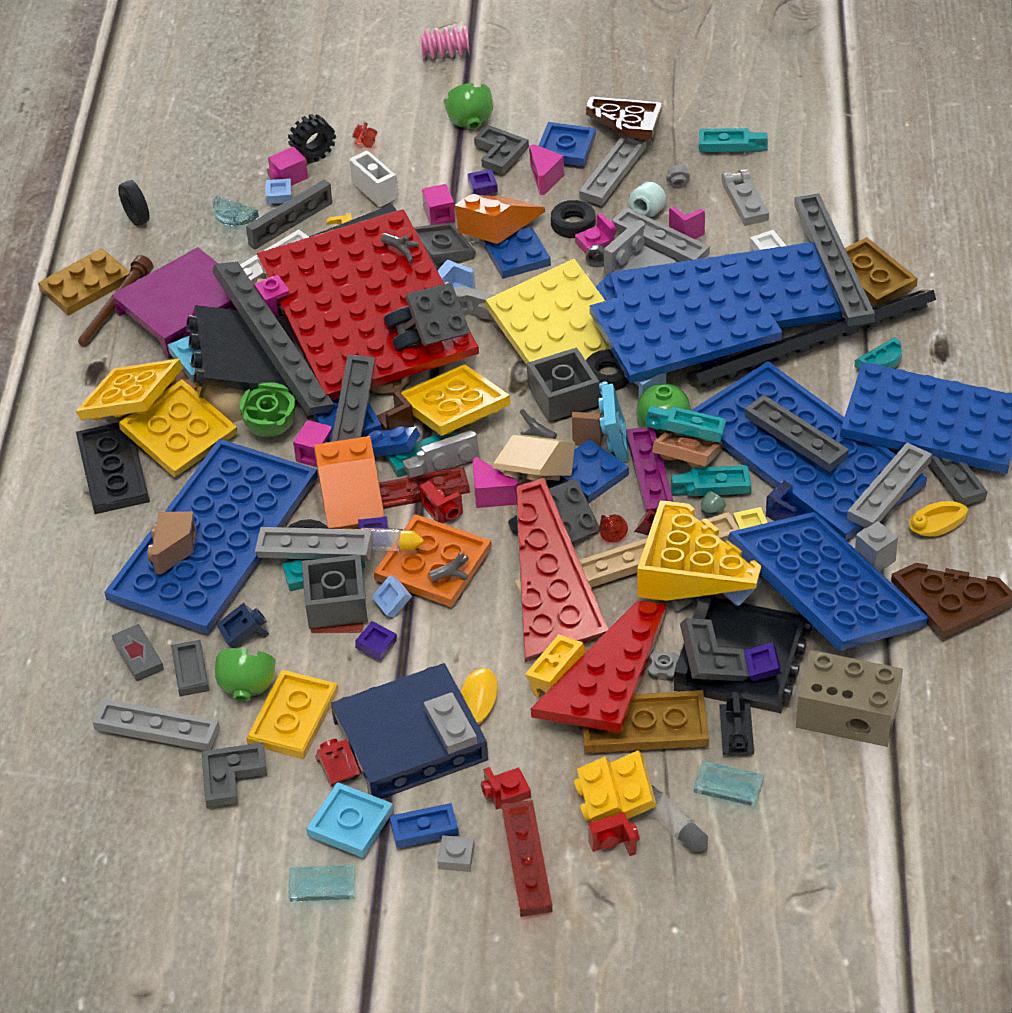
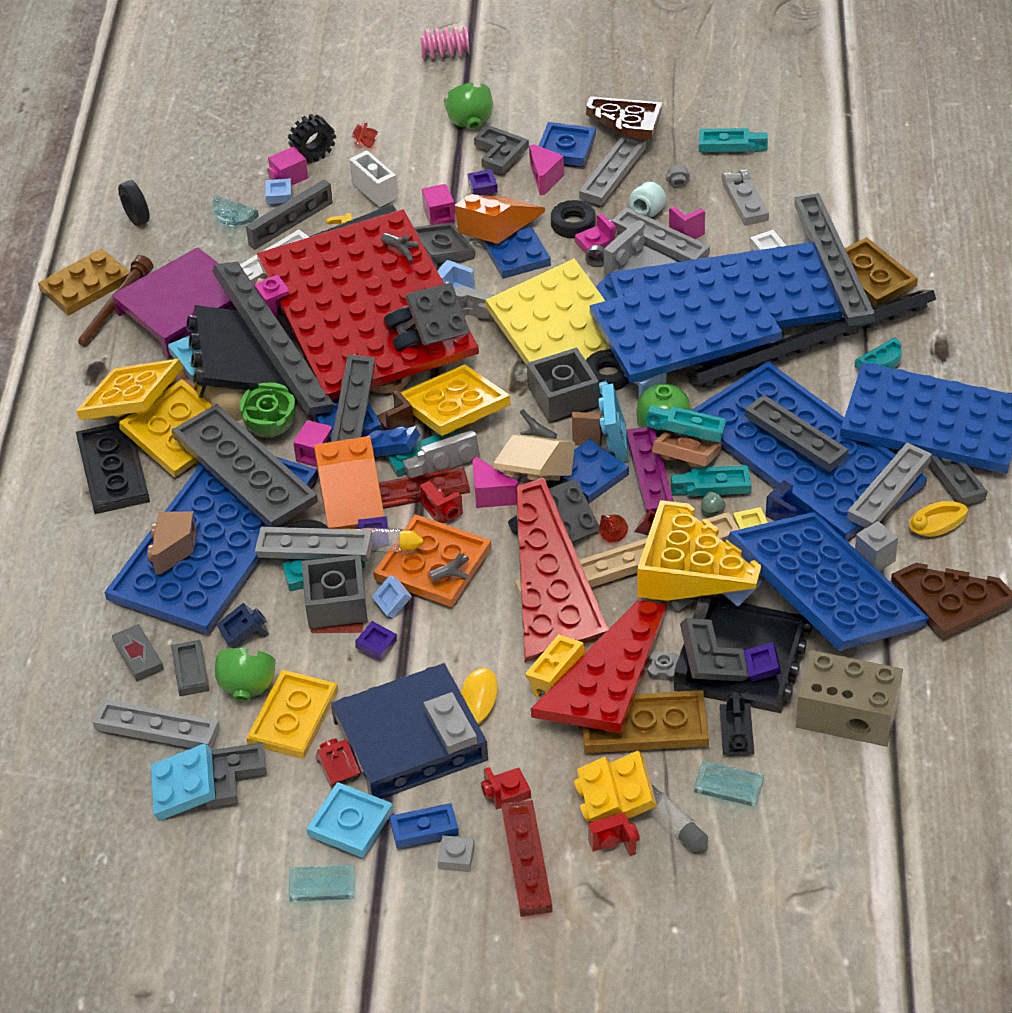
(182, 782): none -> medium azure plate
(244, 466): none -> dark grey plate

